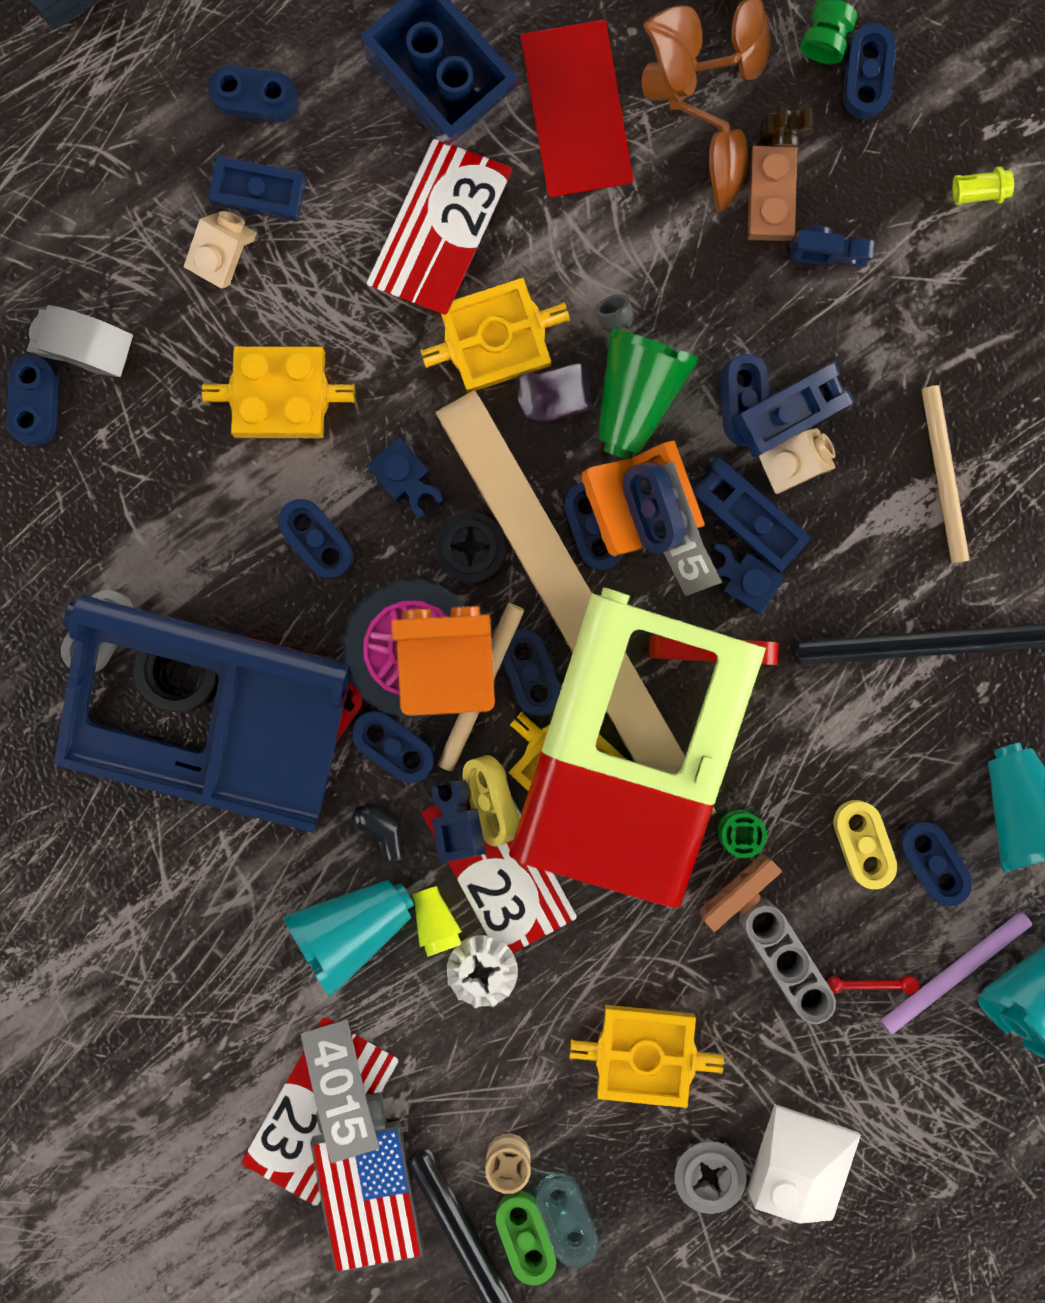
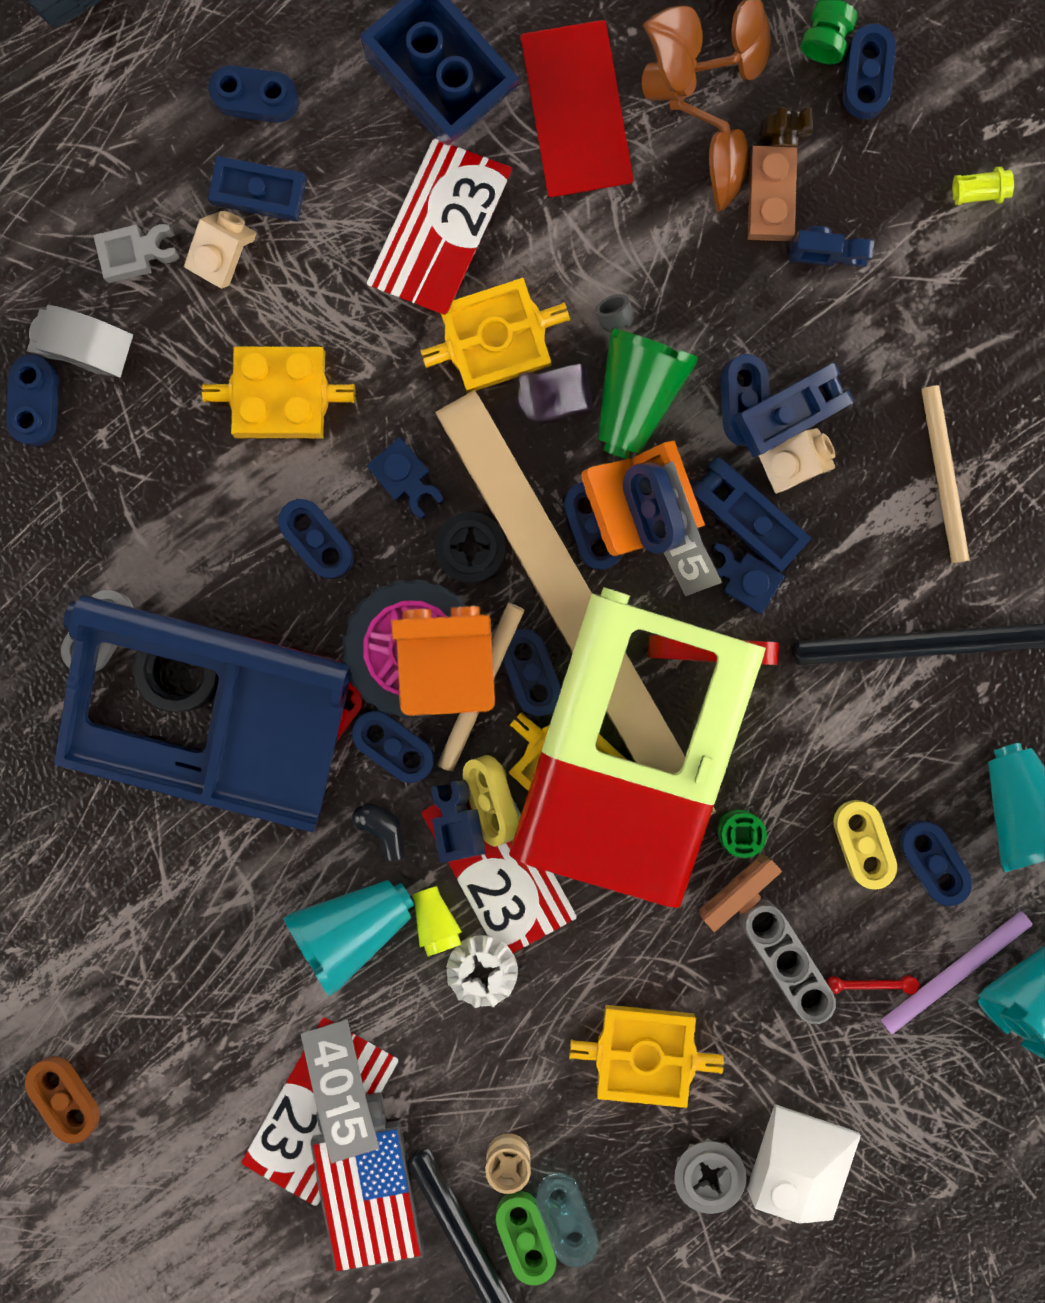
(58, 1100): none -> dark orange plate
(127, 252): none -> light grey plate

